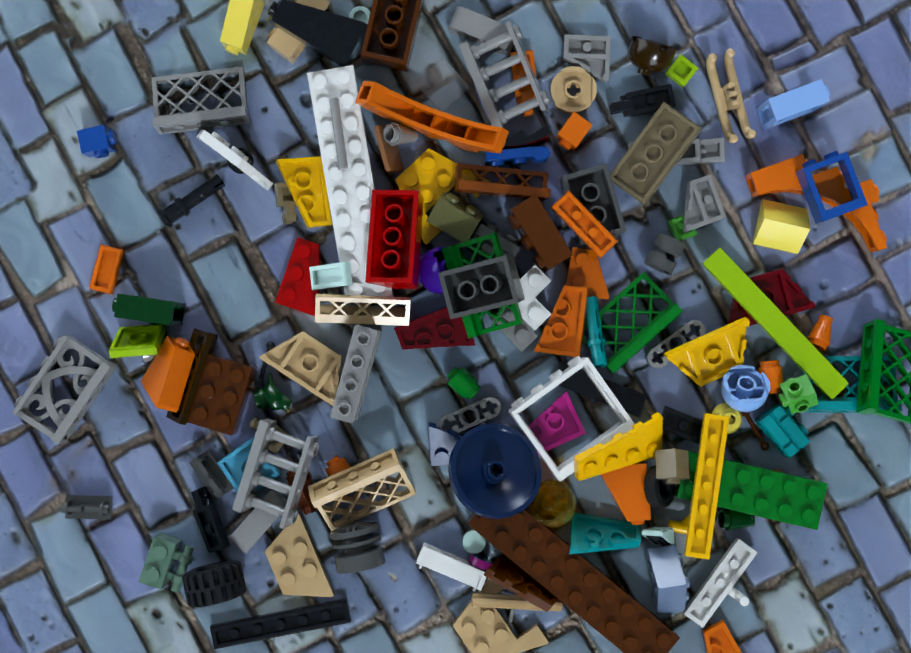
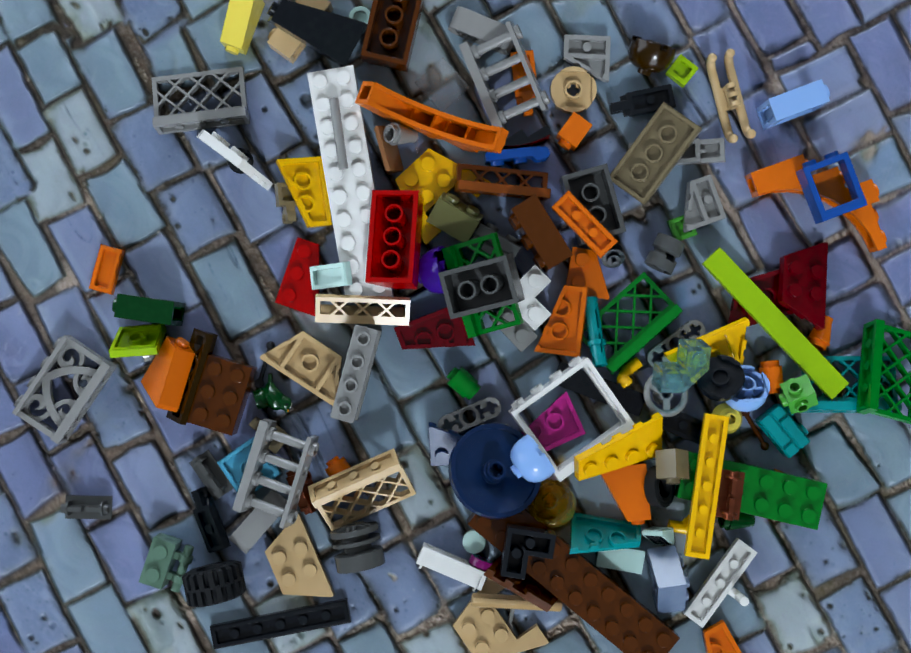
(97, 141): blue brick -> none
(182, 206): black pin -> none
(523, 542): none -> black brick
(530, 461): none -> light blue cylinder
(614, 257): none -> black wheel
(622, 559): none -> light aqua tile
(628, 369): none -> yellow arm
(665, 402): none -> light grey piece
(691, 365): none -> clear light blue brick
(723, 379): none -> black tile
(730, 495): none -> copper hinge
(781, 226): light yellow slope -> none
(804, 283): none -> dark red wing

